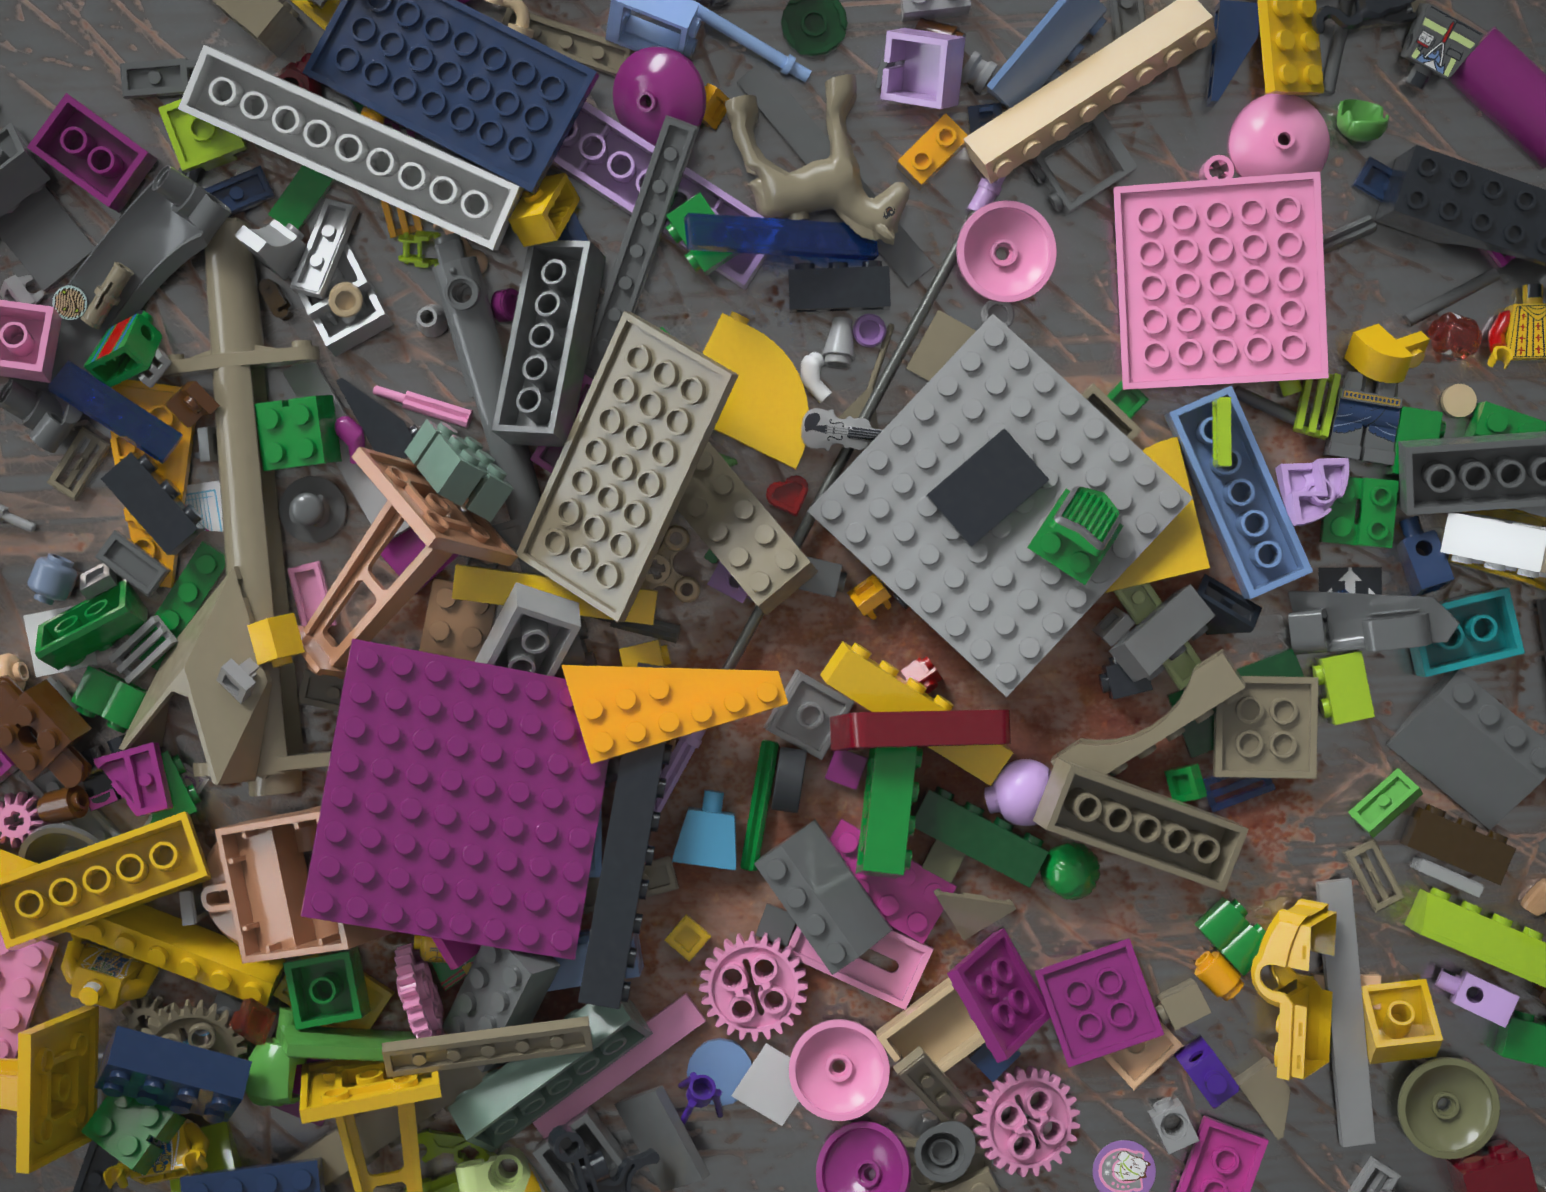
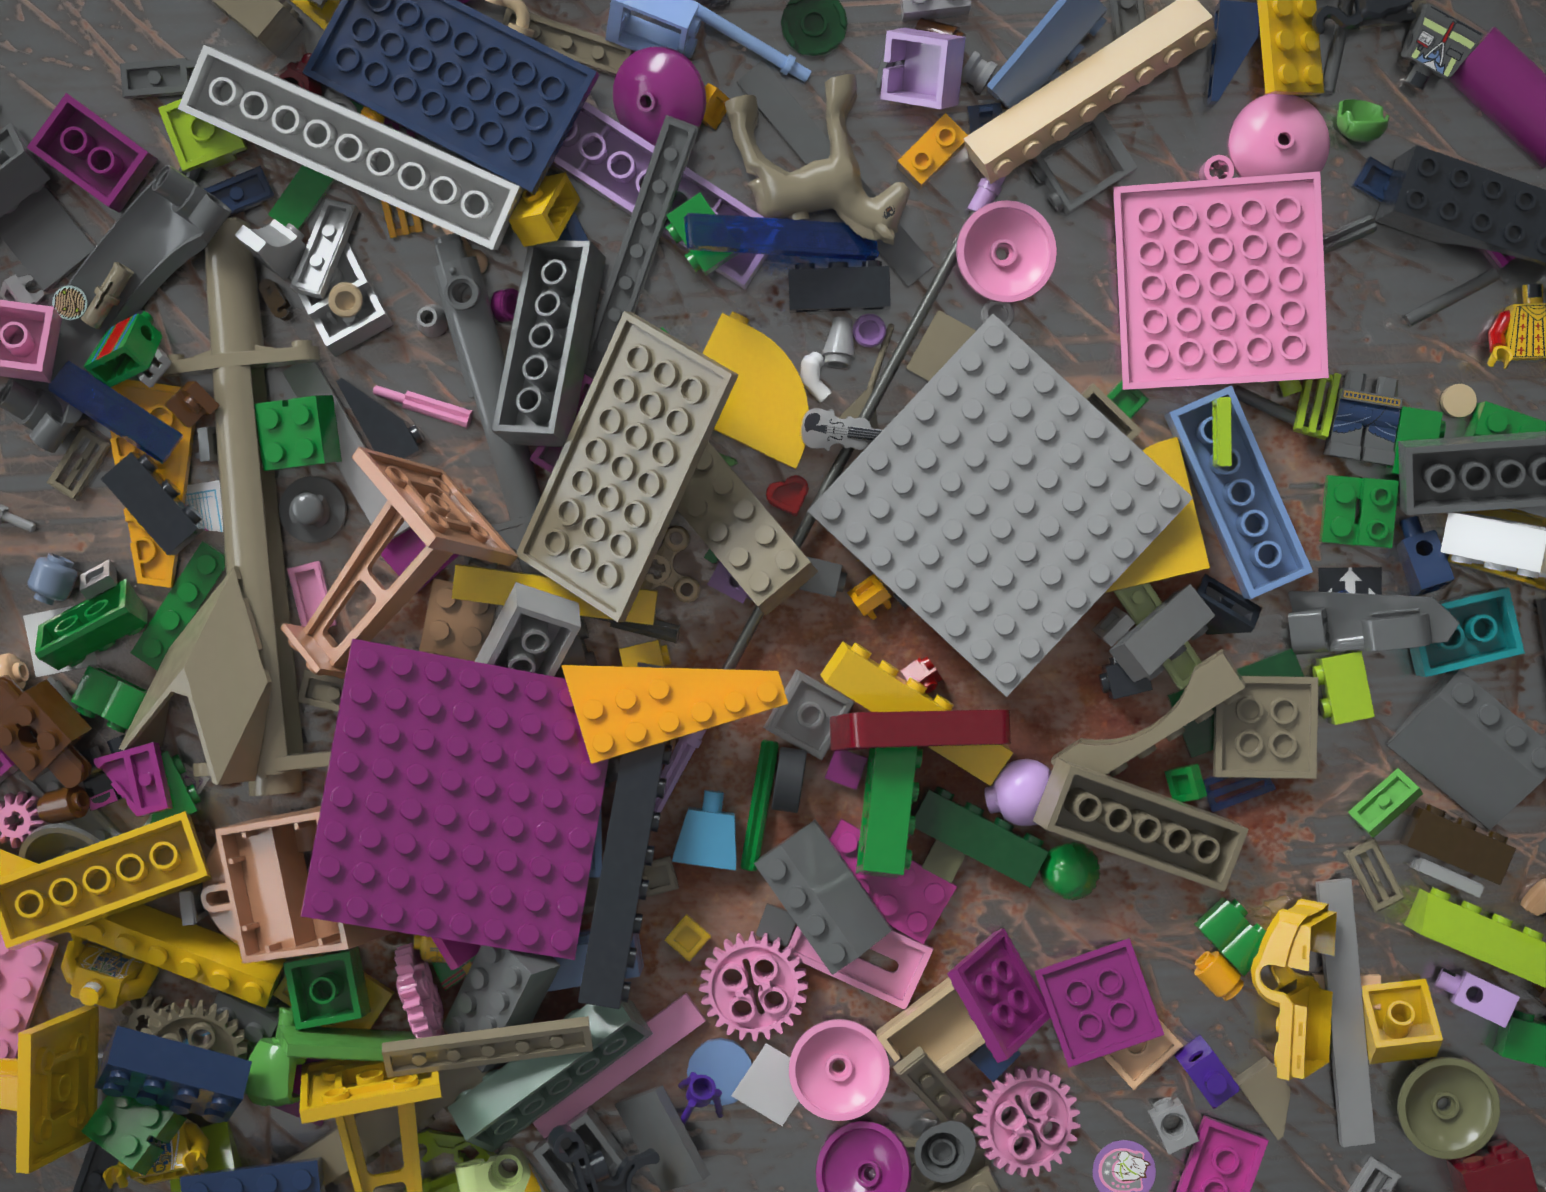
(127, 646): light grey tile -> none
(132, 563): dark grey tile -> none
(238, 678): light grey tile -> none
(253, 1021): clear red tile -> none
(276, 640): yellow brick -> none
(350, 433): magenta arm -> none
(418, 259): lime piece -> none
(459, 469): sand green piece -> none
(972, 912): dark tan tile -> none
(987, 487): black tile -> none
(1078, 532): green piece -> none
(1182, 1004): dark tan brick -> none
(1312, 487): lavender brick -> none
(1382, 356): yellow brick -> none
(1455, 336): clear red head -> none

